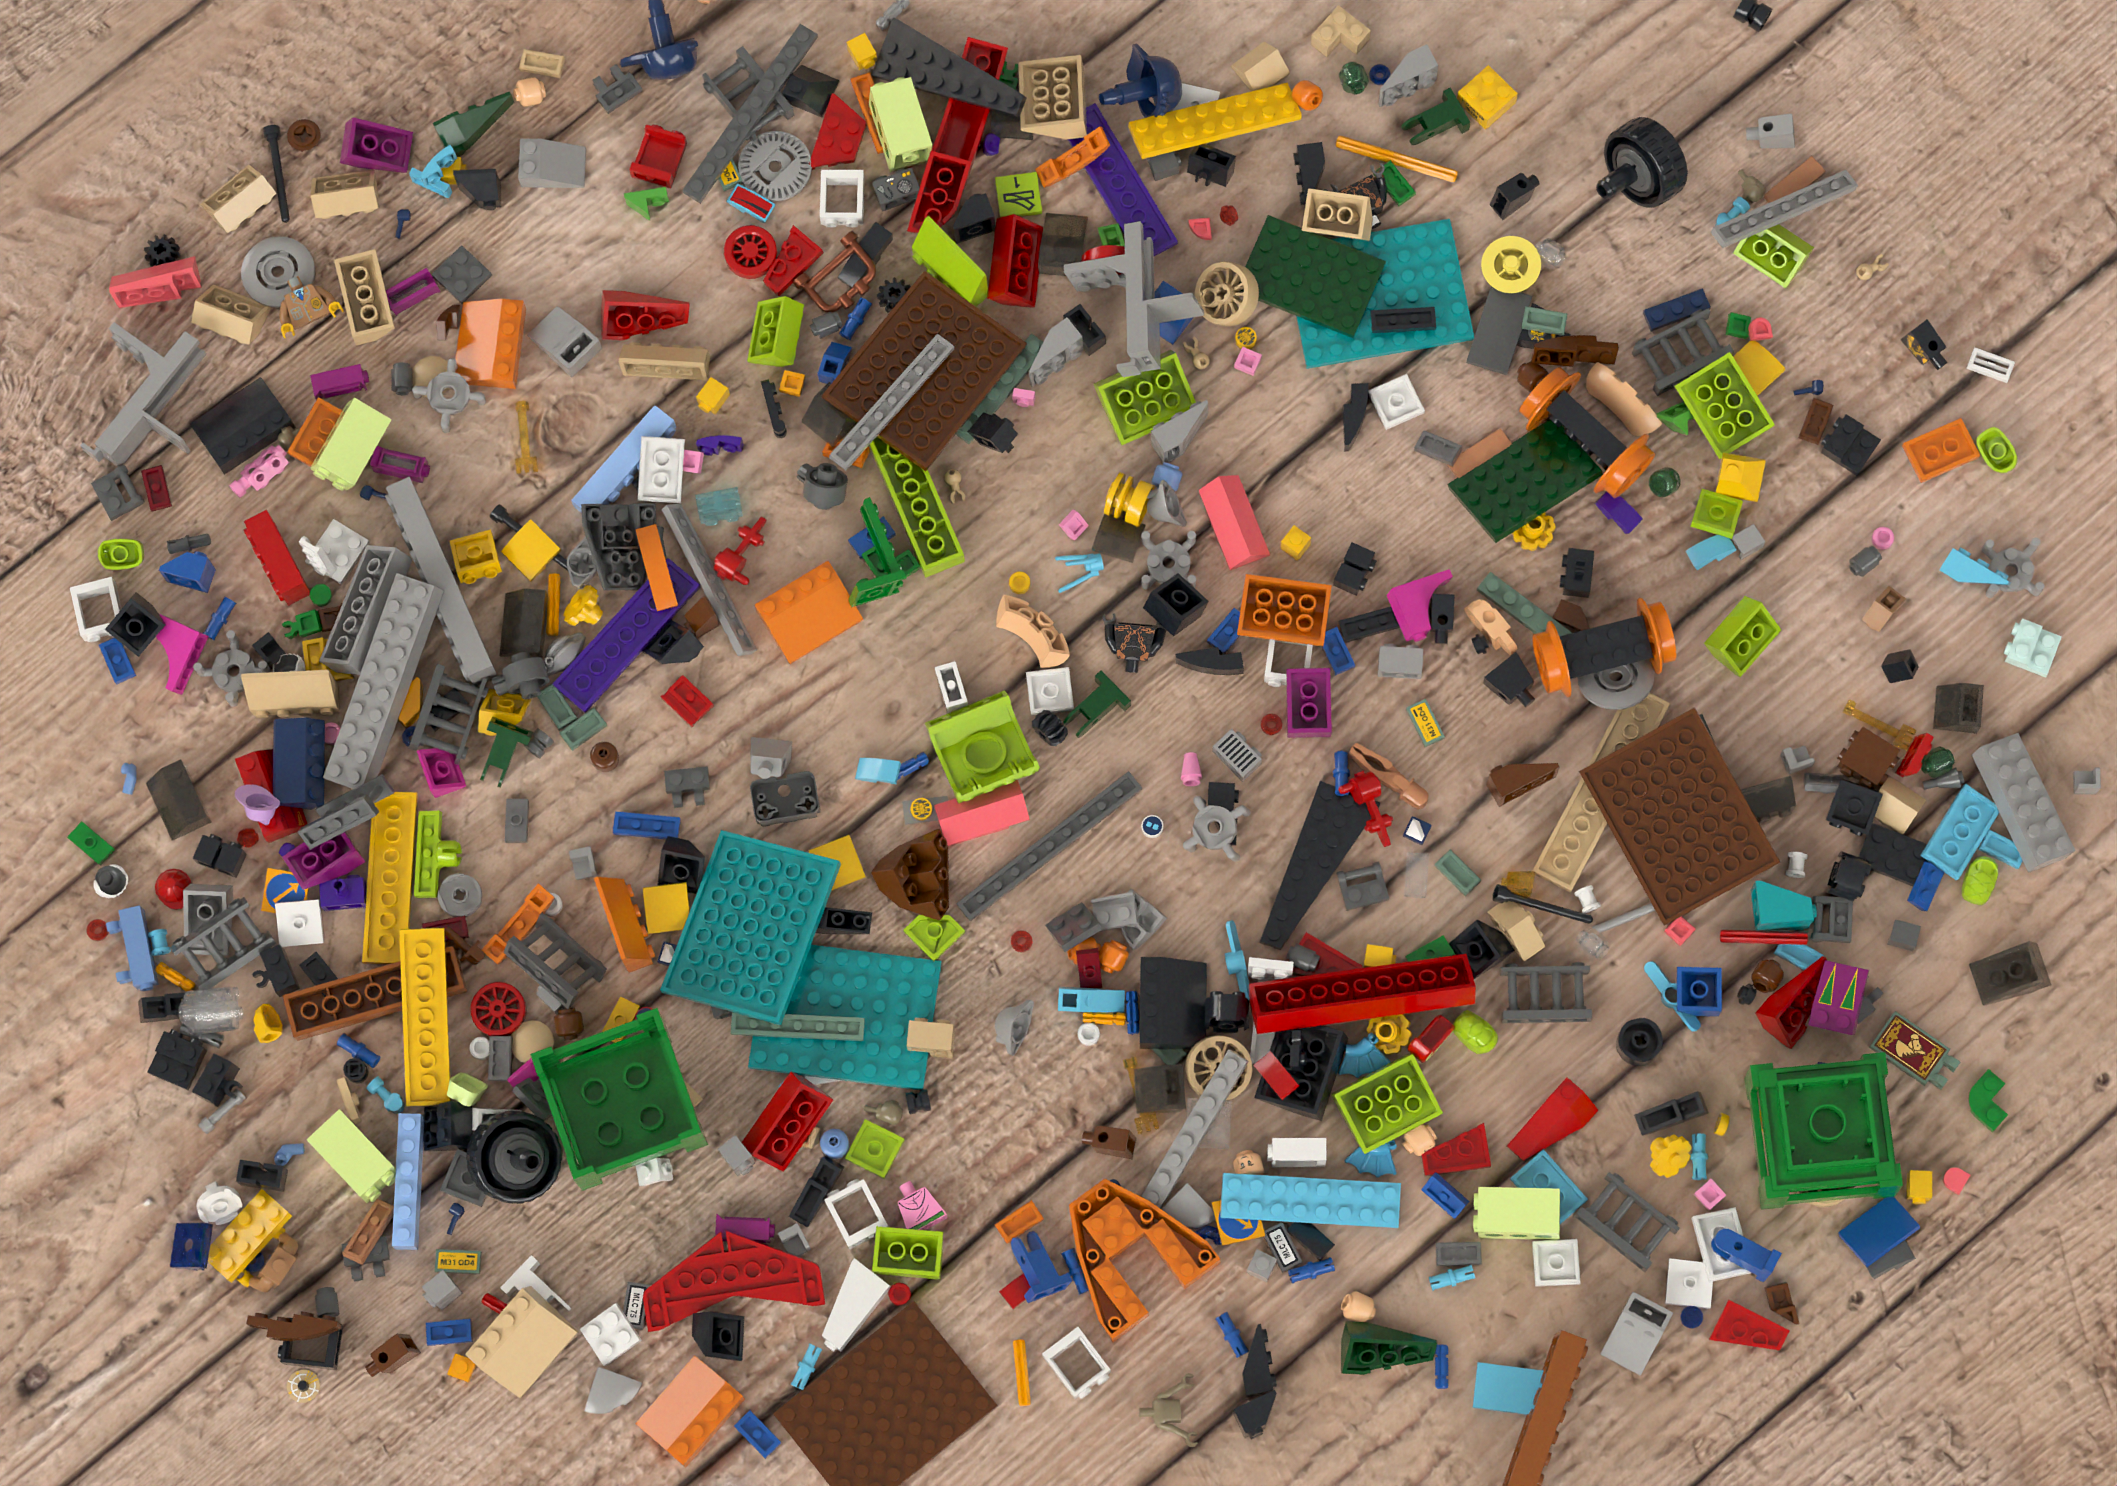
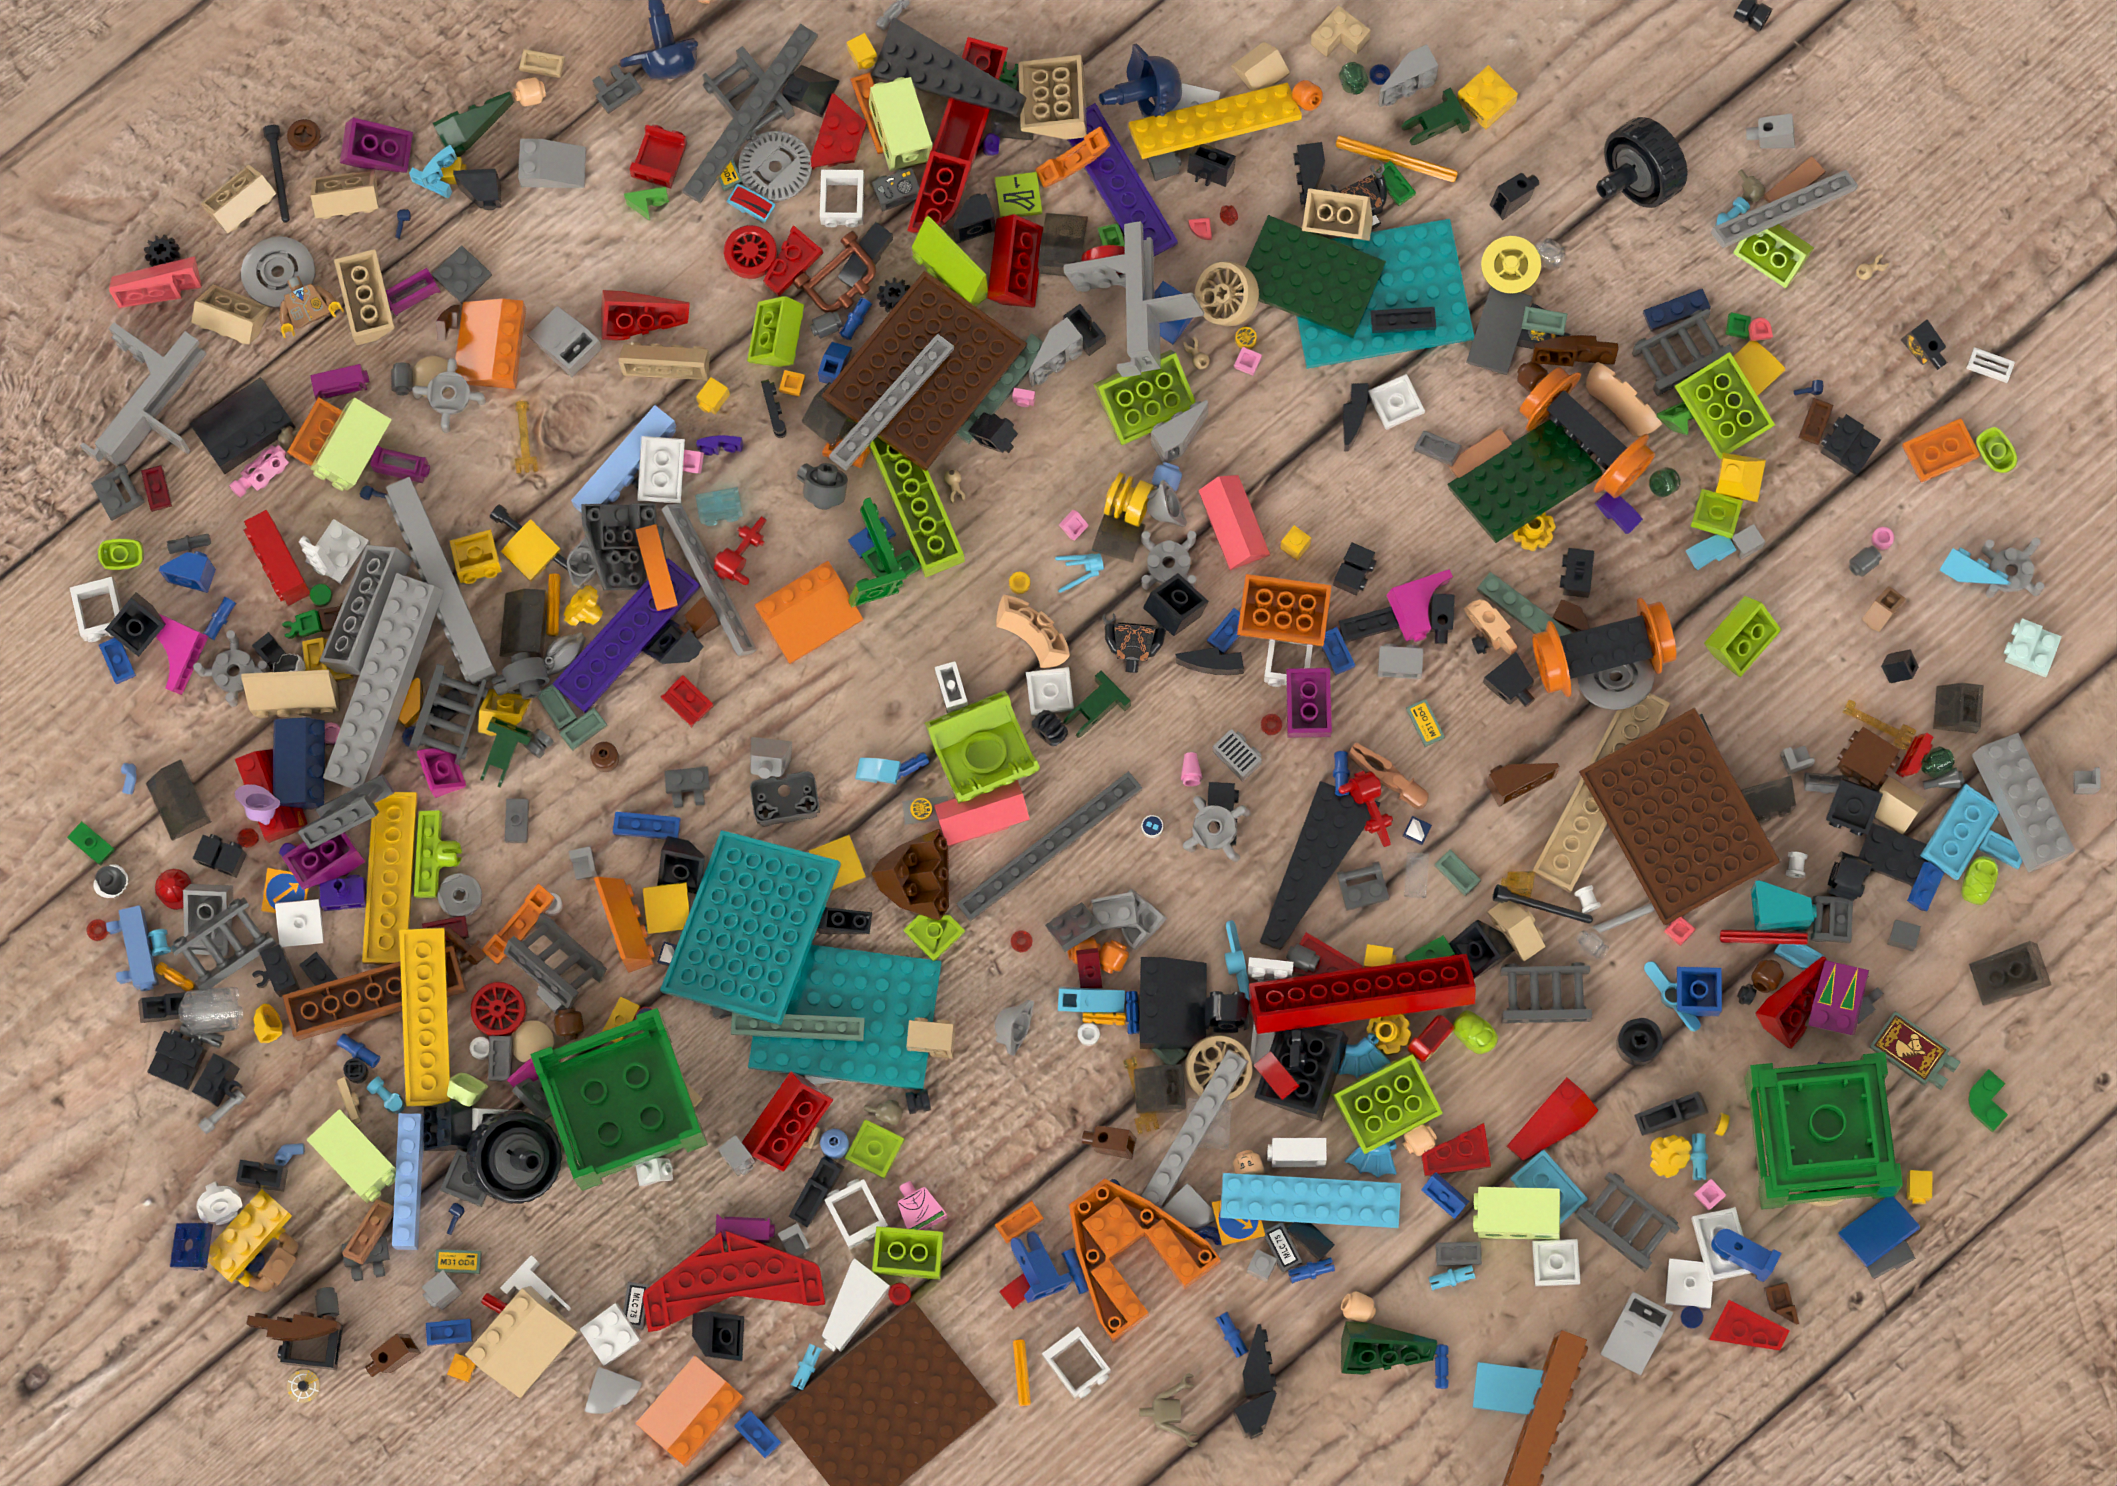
(1955, 1179): coral tile -> none

